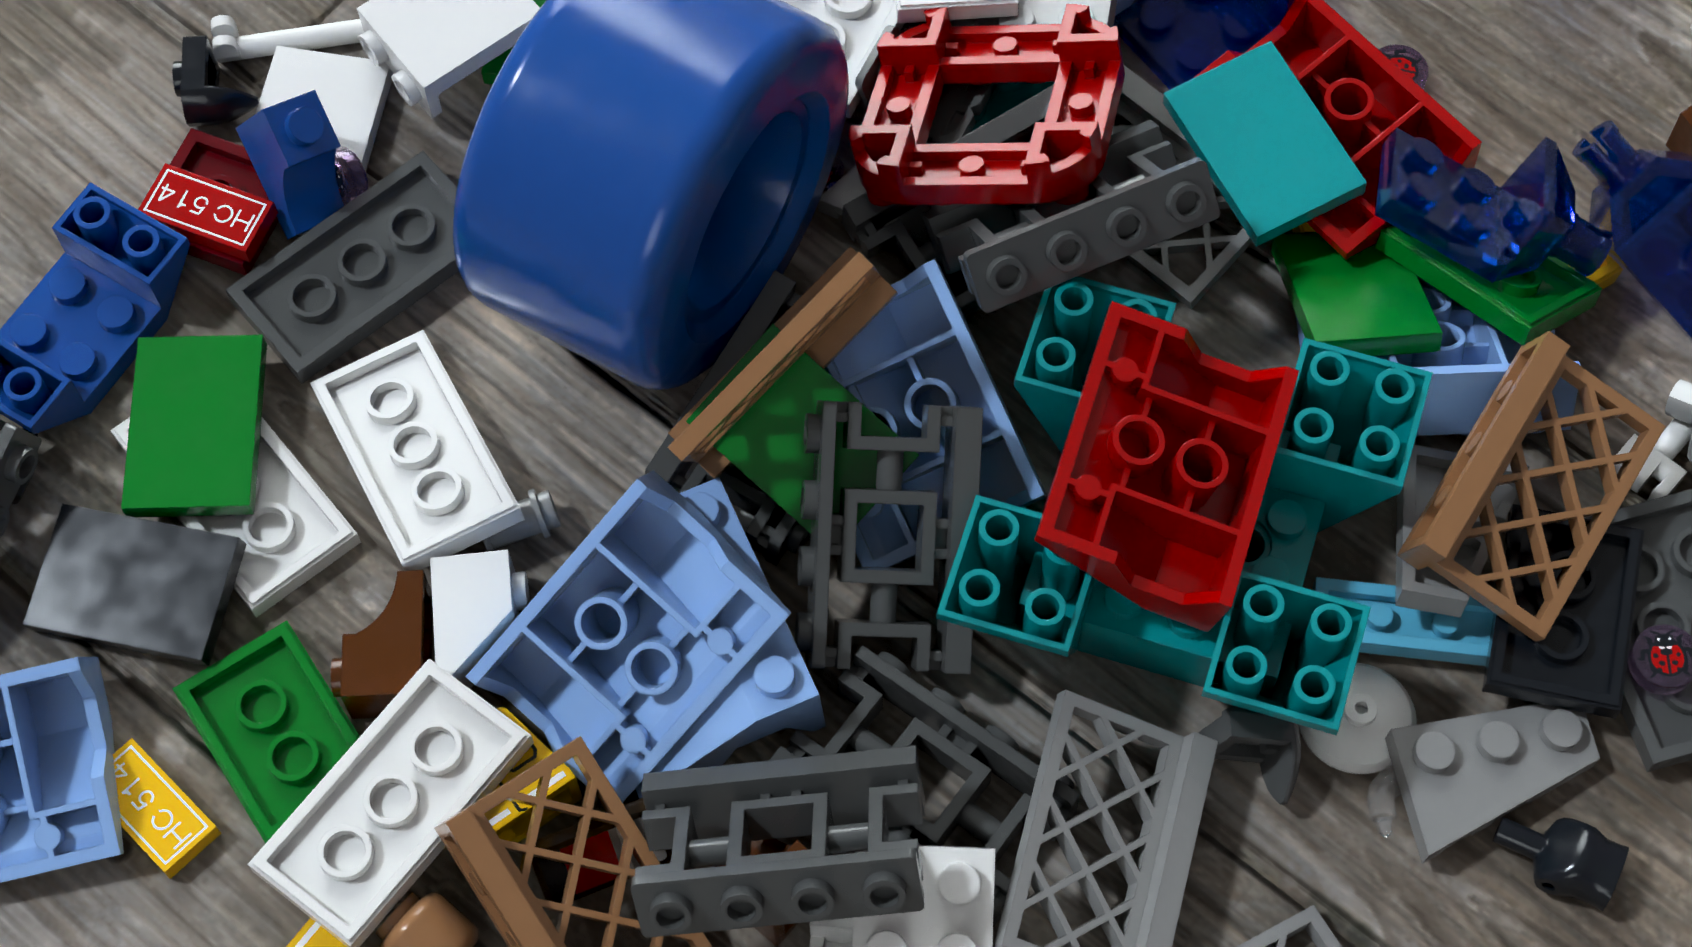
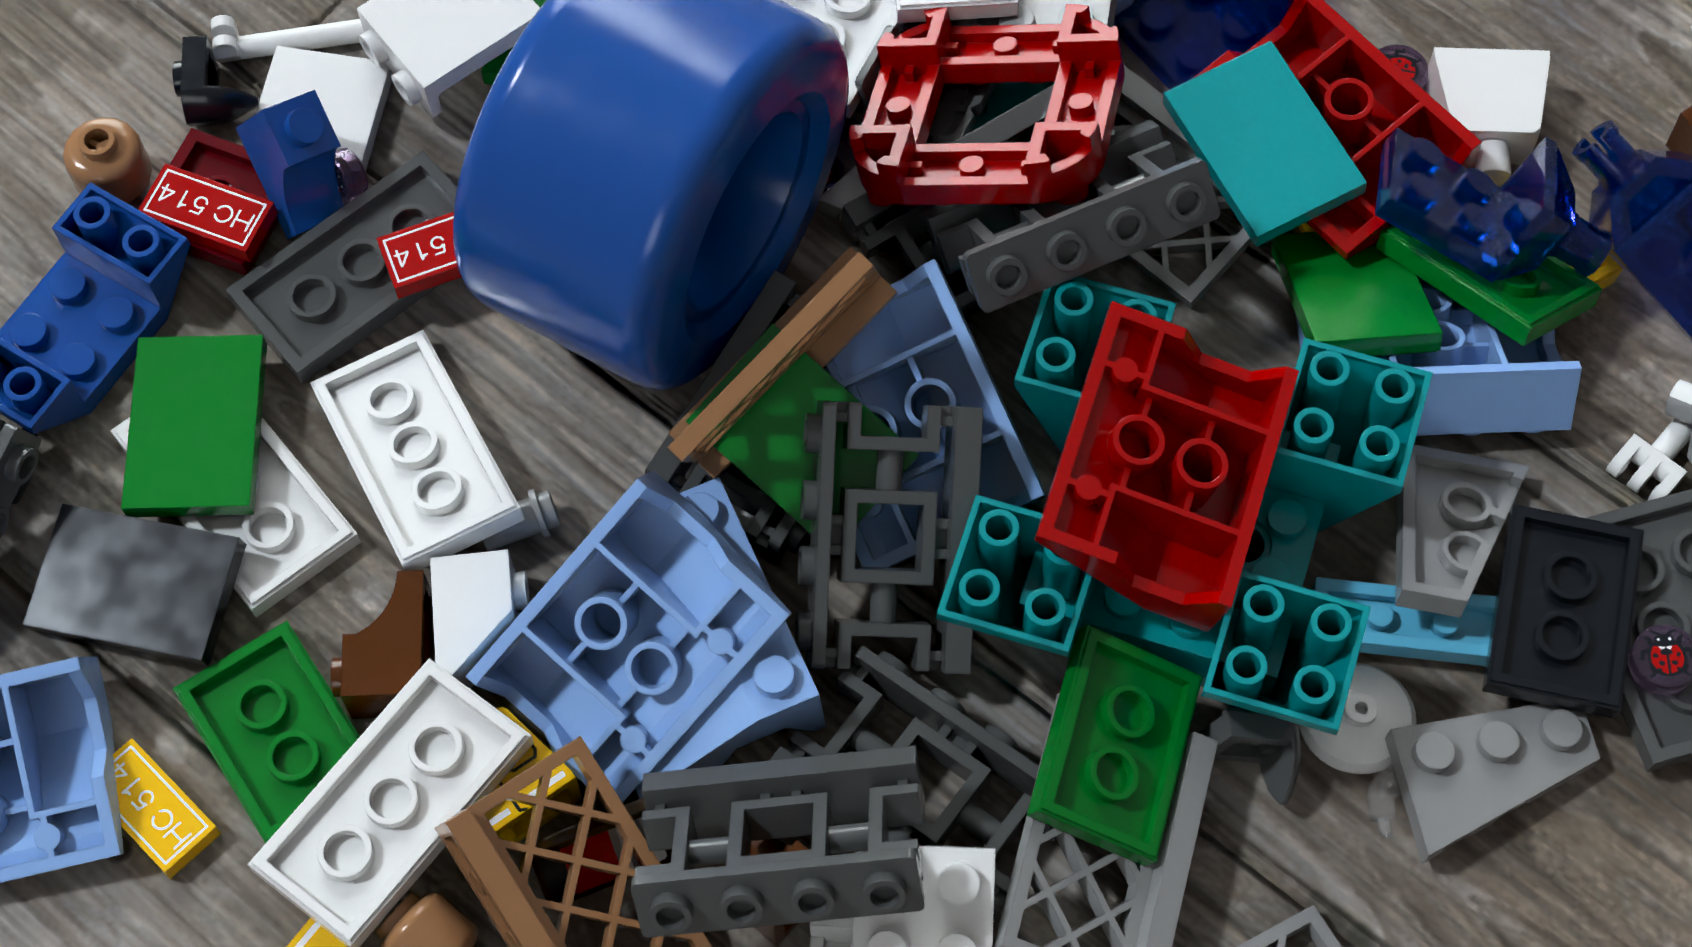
(108, 156): none -> medium nougat head
(420, 255): none -> red tile
(1115, 746): none -> green tile
(1485, 457): medium nougat fence -> none
(1495, 97): none -> white torso
(1568, 858): black piece -> none

